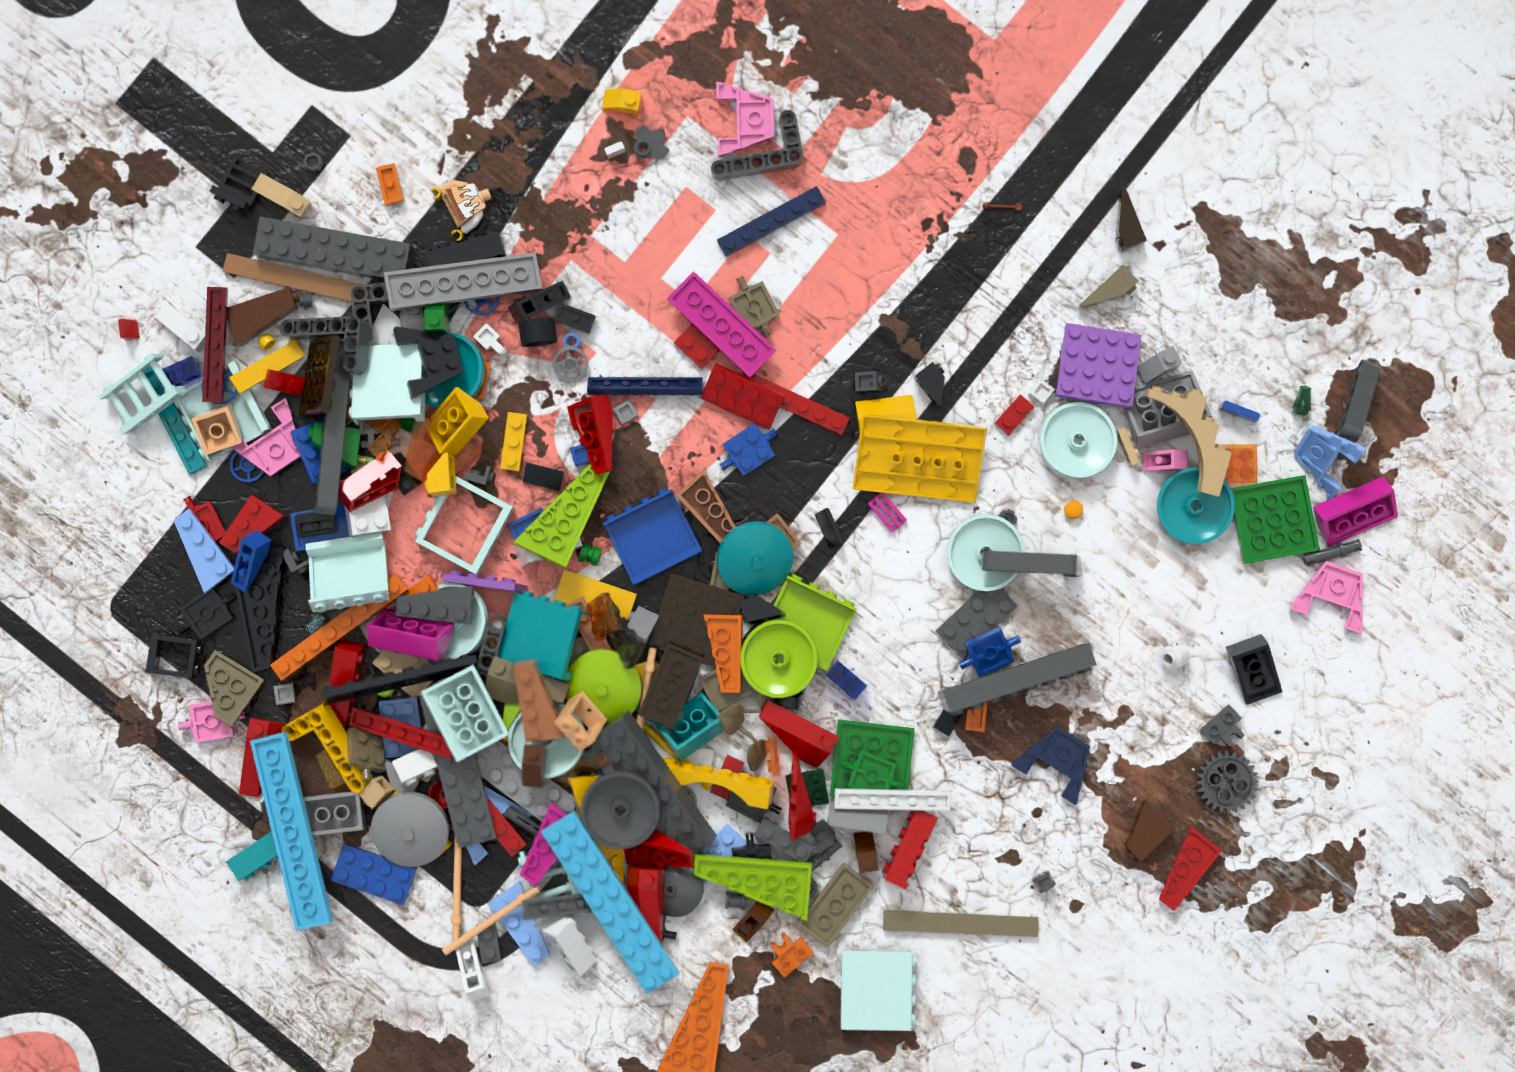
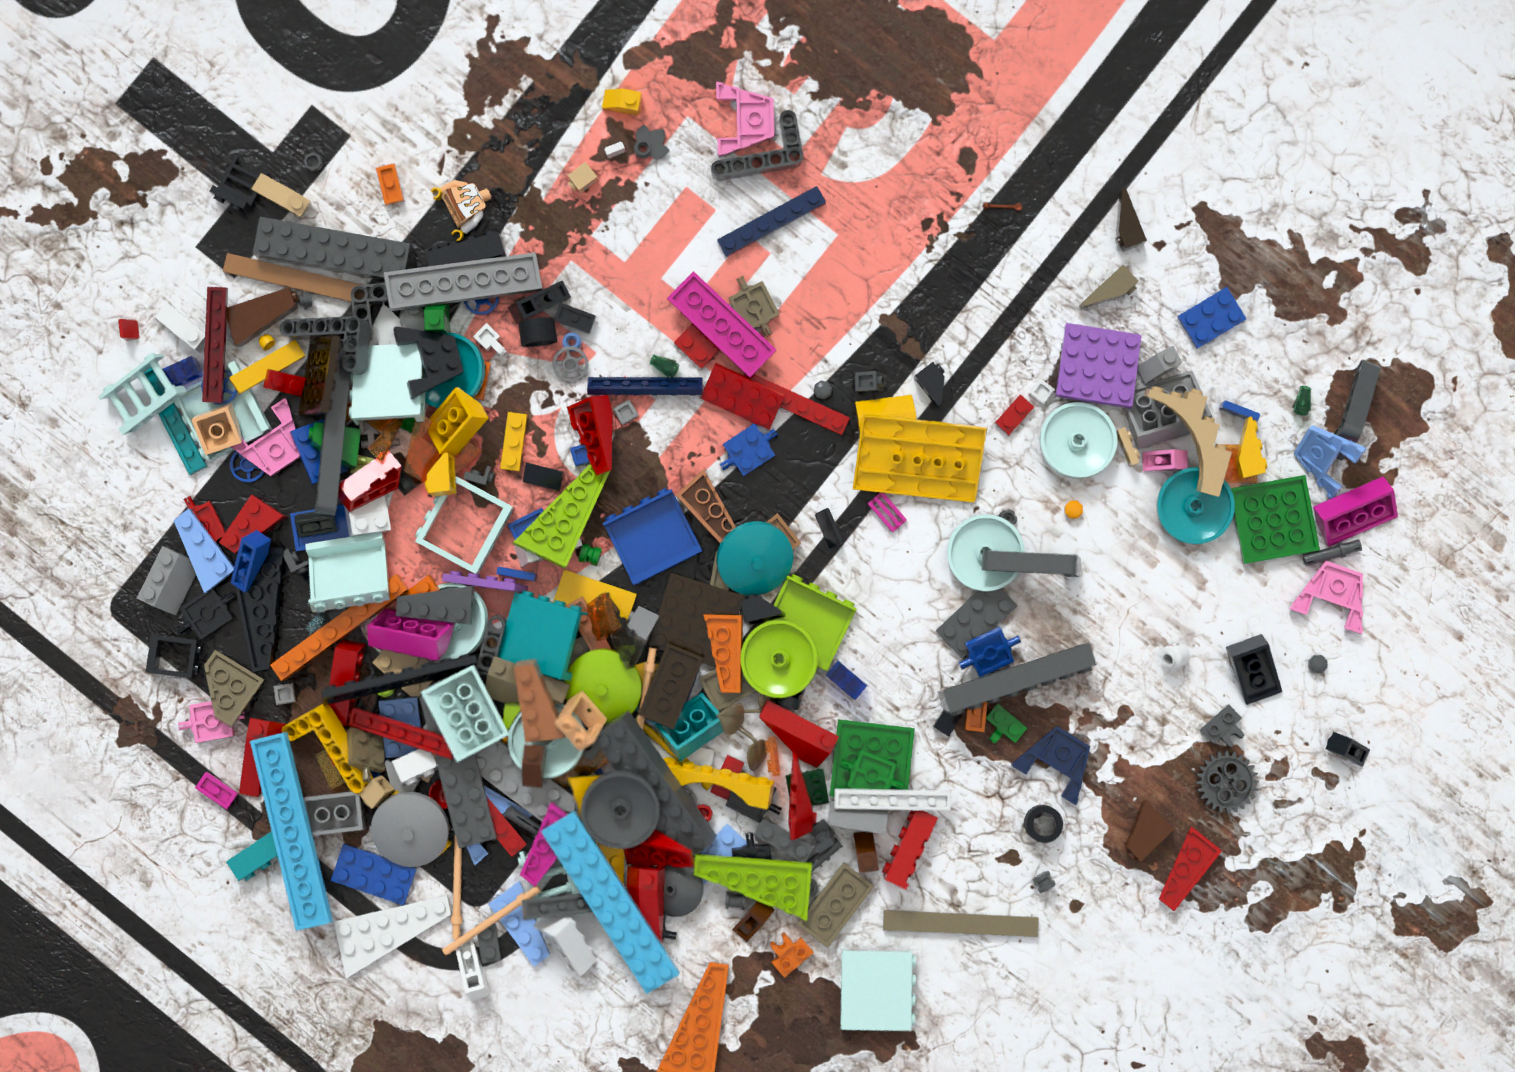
(168, 581): none -> light grey slope
(216, 790): none -> dark pink plate
(375, 934): none -> white wing
(516, 574): none -> blue tile
(582, 178): none -> tan brick
(665, 365): none -> clear green cone
(706, 811): none -> red tile
(822, 390): none -> dark grey tile
(1004, 724): none -> green plate
(1029, 819): none -> black piece
(1211, 317): none -> blue plate
(1249, 456): none -> yellow slope
(1317, 664): none -> dark grey tile
(1347, 748): none -> black slope

